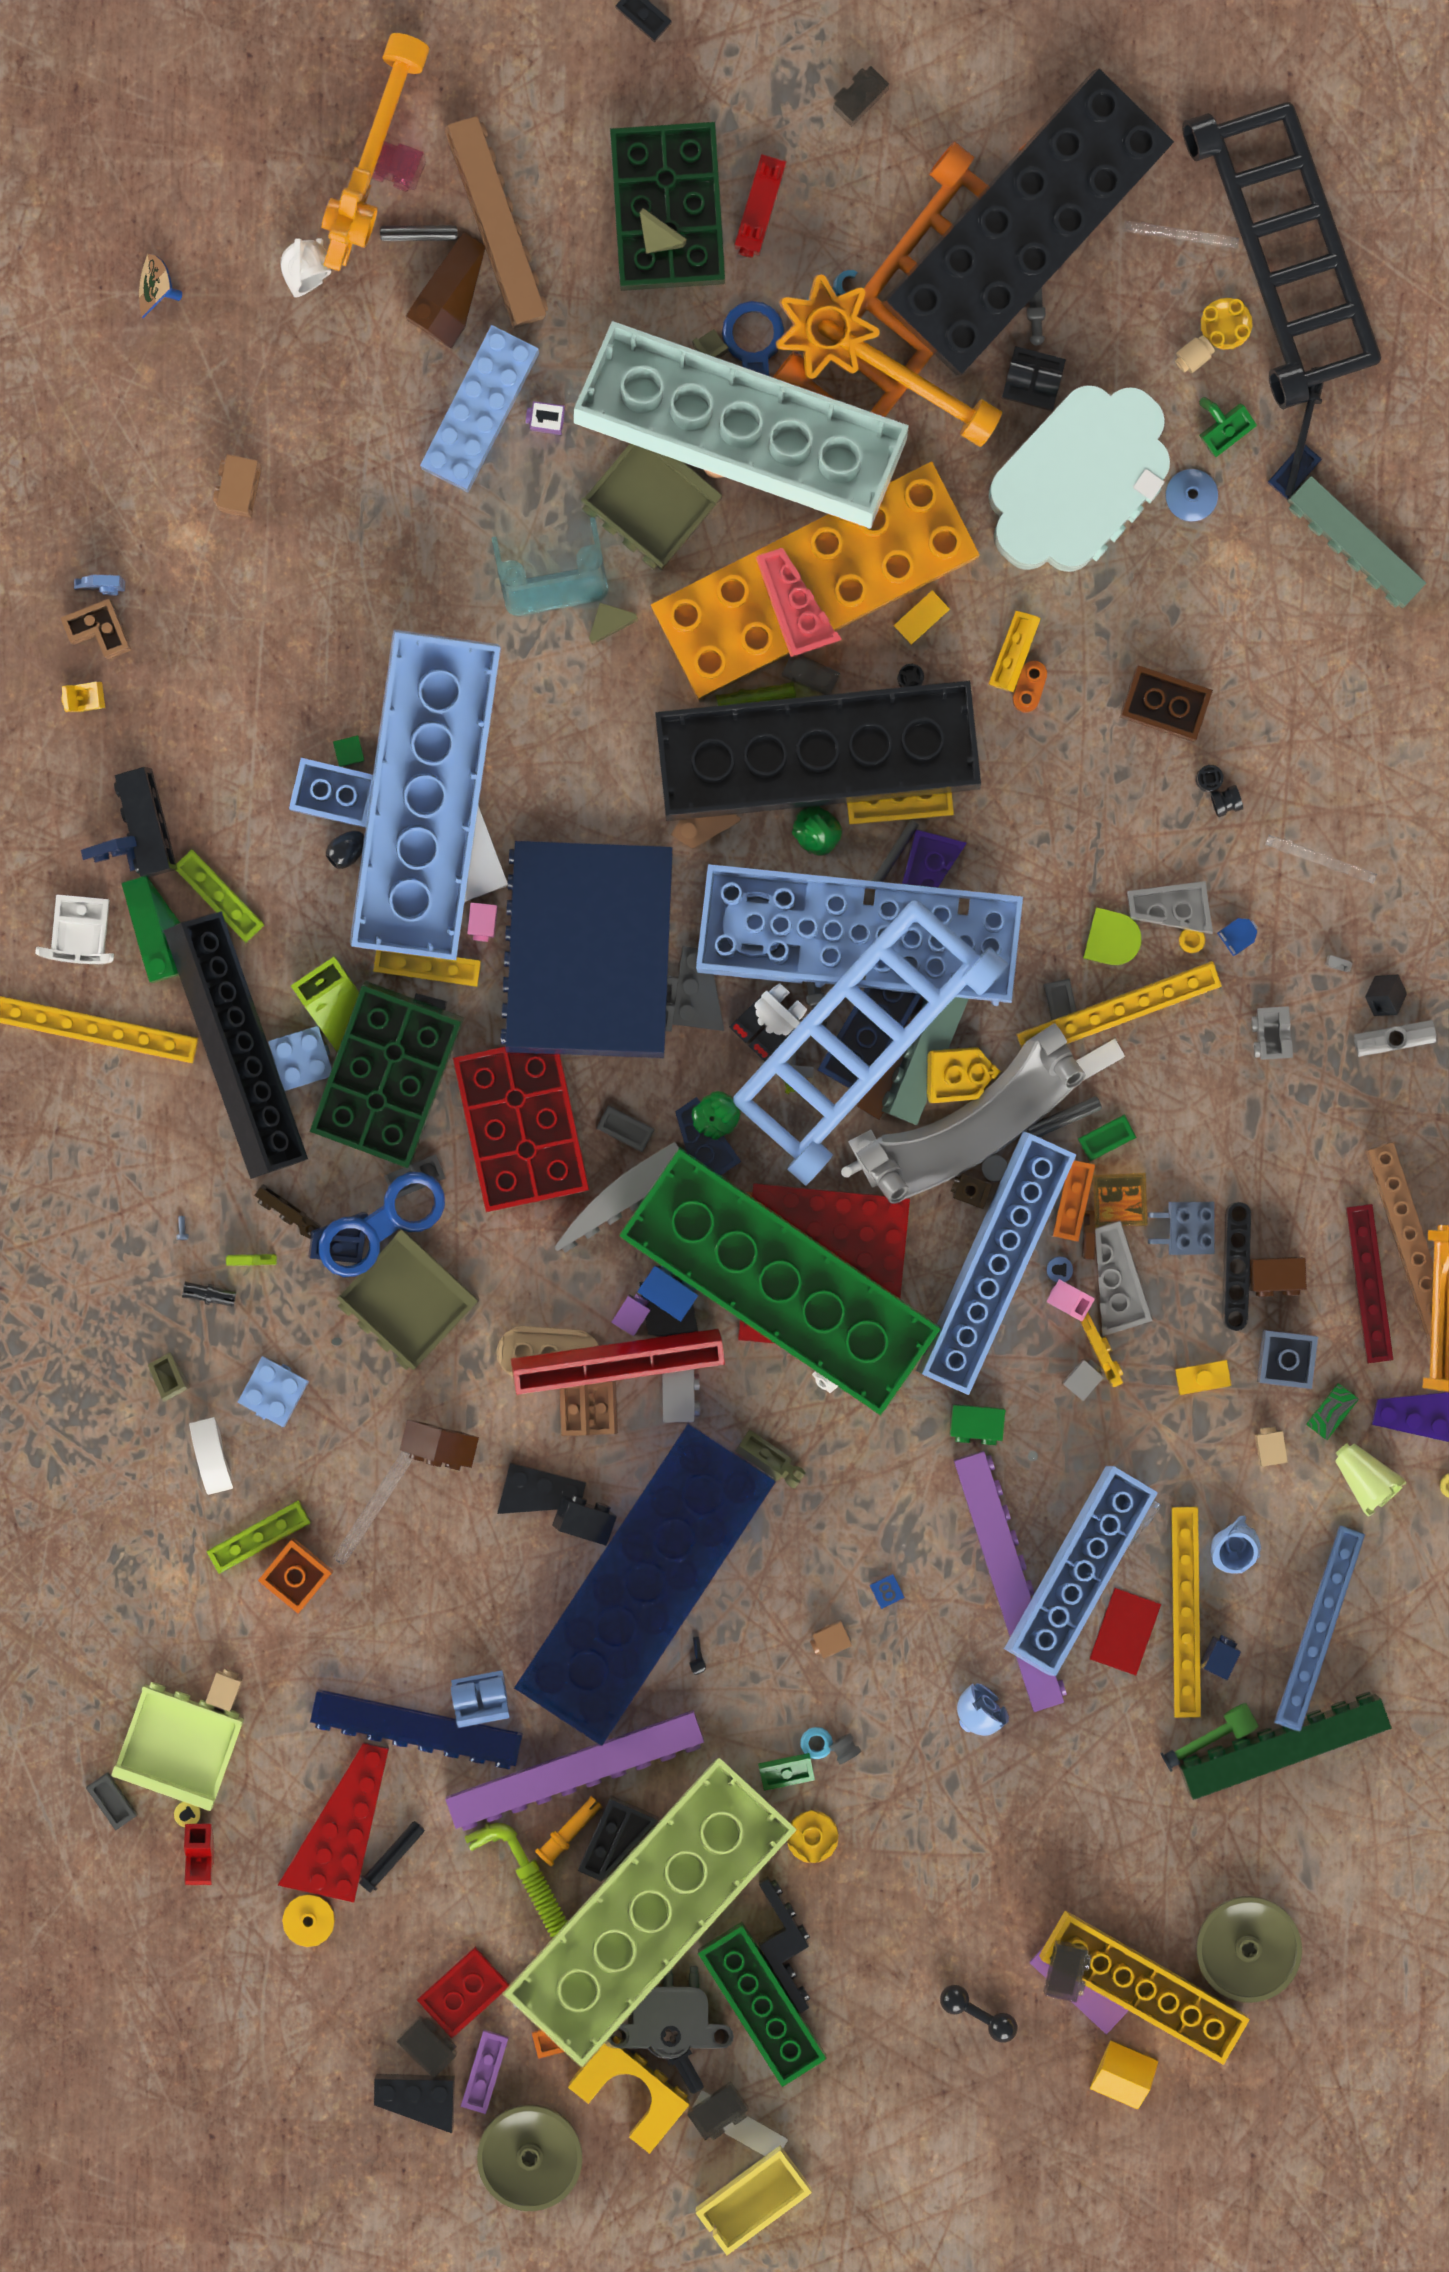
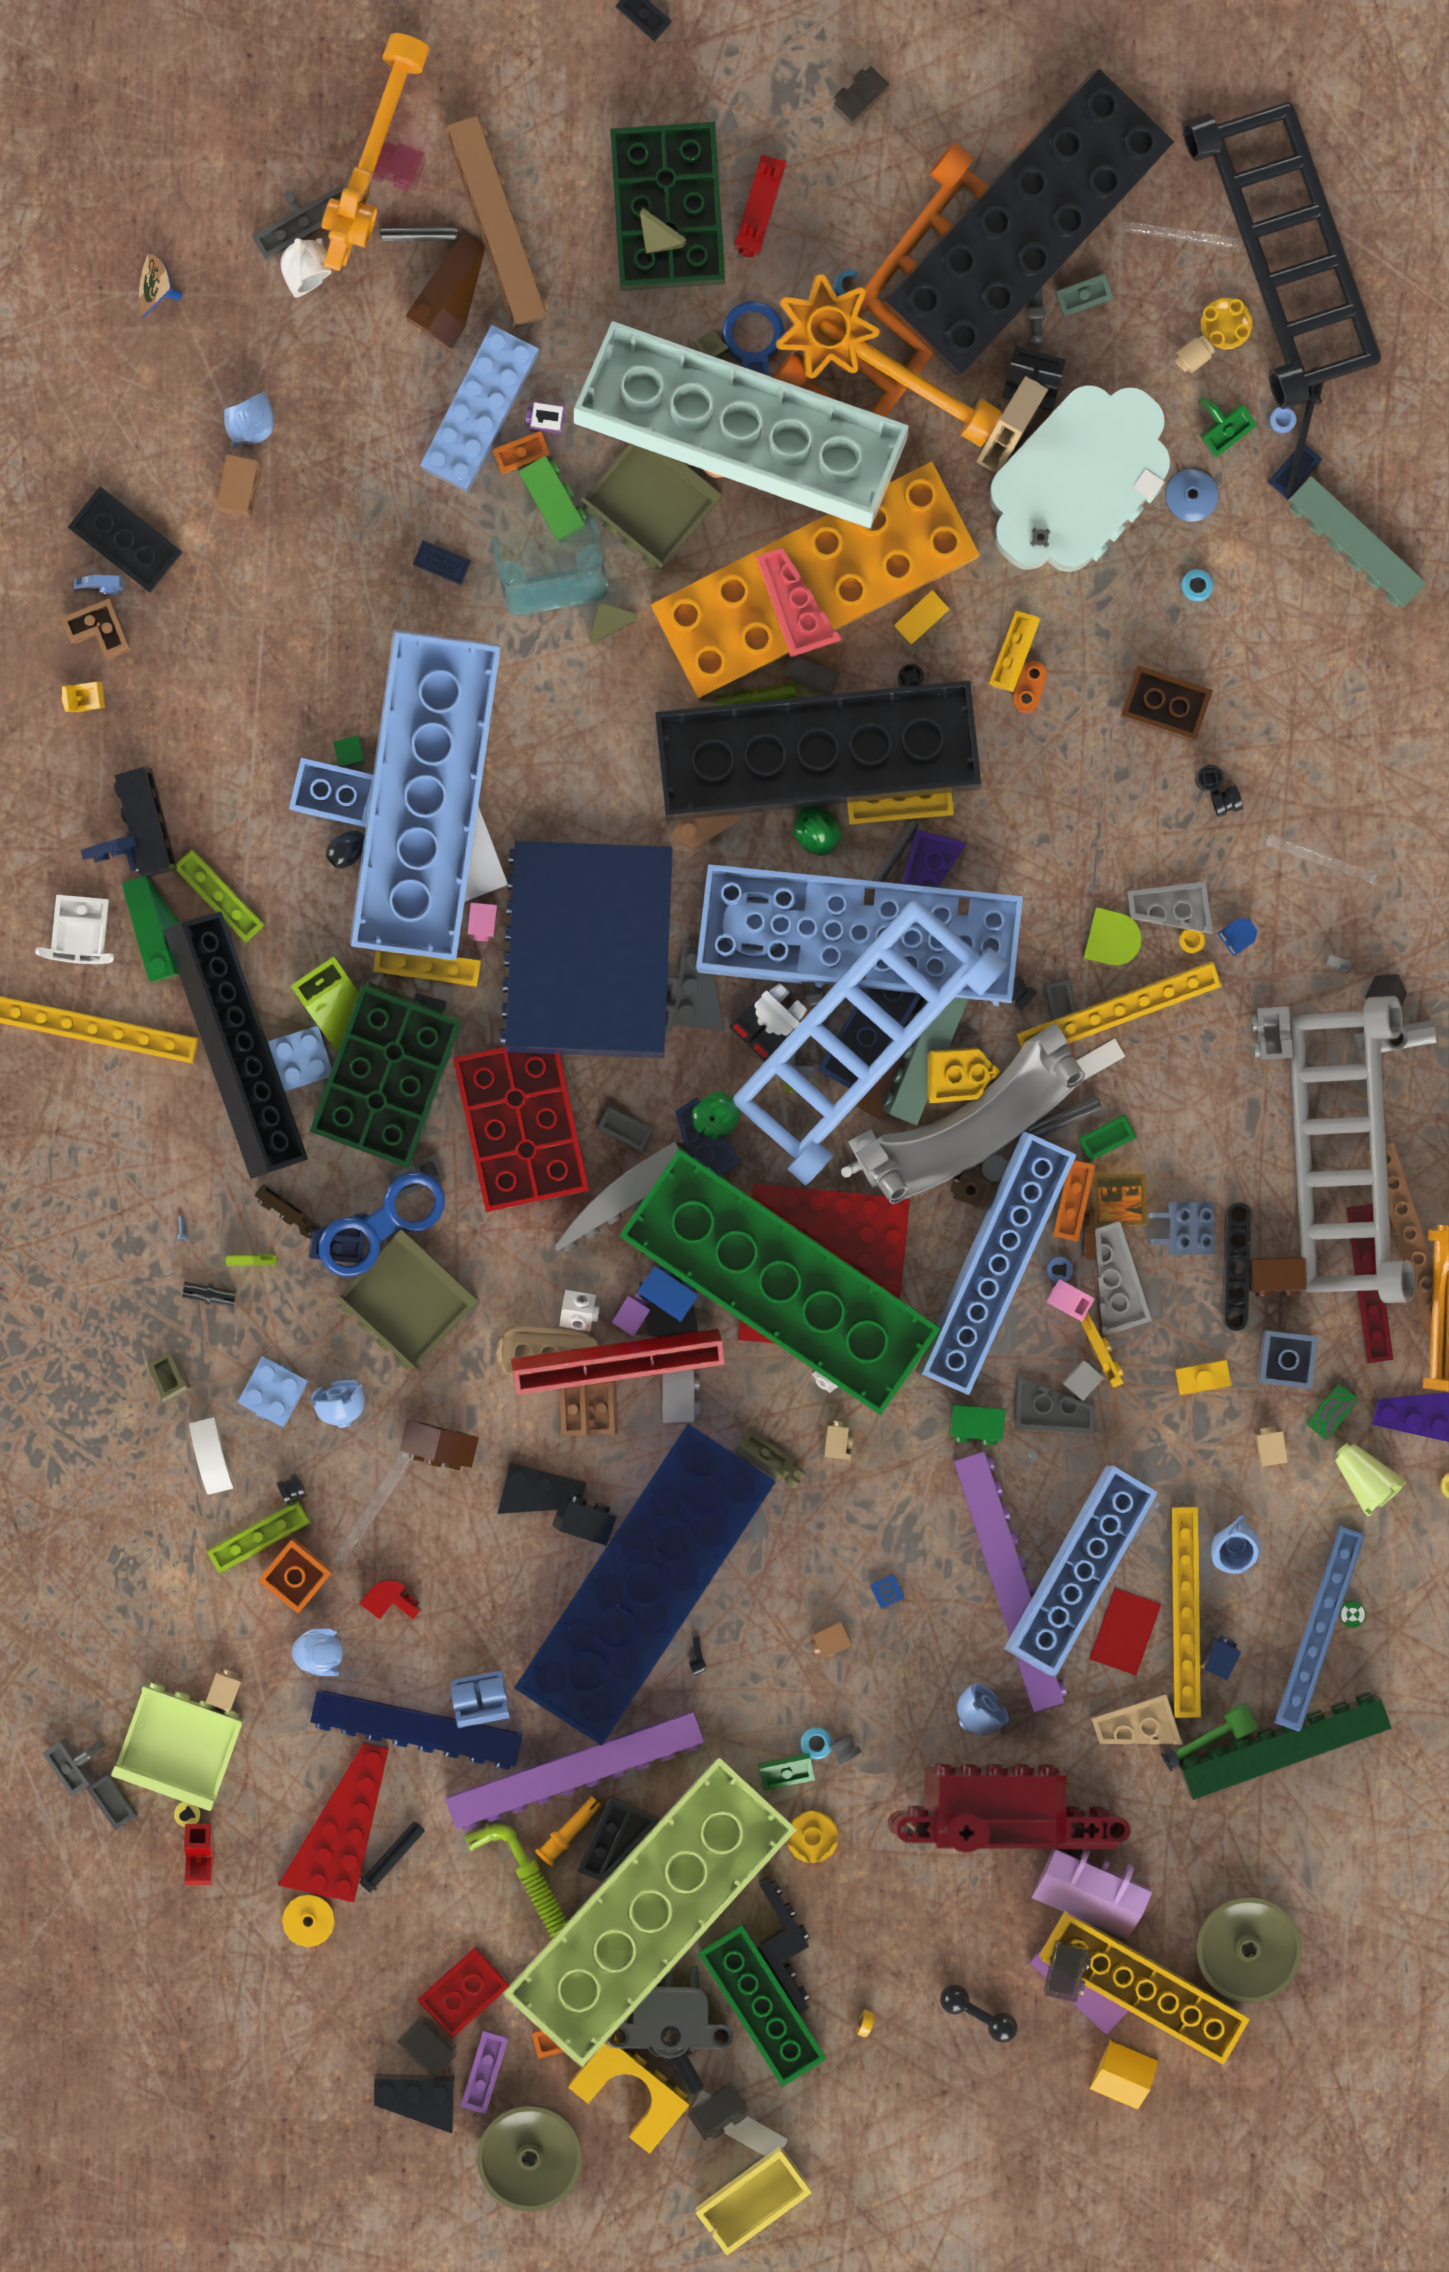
(70, 1766): none -> dark grey plate
(125, 539): none -> black plate
(250, 420): none -> light blue helmet
(291, 1489): none -> black wheel
(299, 224): none -> dark grey plate
(318, 1652): none -> light blue helmet
(339, 1404): none -> light blue cylinder
(387, 1592): none -> red brick
(441, 562): none -> dark blue tile
(521, 452): none -> orange plate
(553, 498): none -> bright green brick
(578, 1310): none -> white brick
(838, 1440): none -> tan brick
(865, 2023): none -> yellow tile
(1004, 1810): none -> dark red piece
(1012, 425): none -> tan brick
(1022, 994): none -> black wheel
(1040, 537): none -> dark grey piece
(1051, 1411): none -> dark grey wing
(1084, 295): none -> sand green plate
(1092, 1892): none -> lavender piece
(1138, 1723): none -> tan wing
(1197, 573): none -> medium azure piece
(1282, 420): none -> light blue tile
(1352, 1614): none -> green tile
(1380, 1020): none -> light grey fence

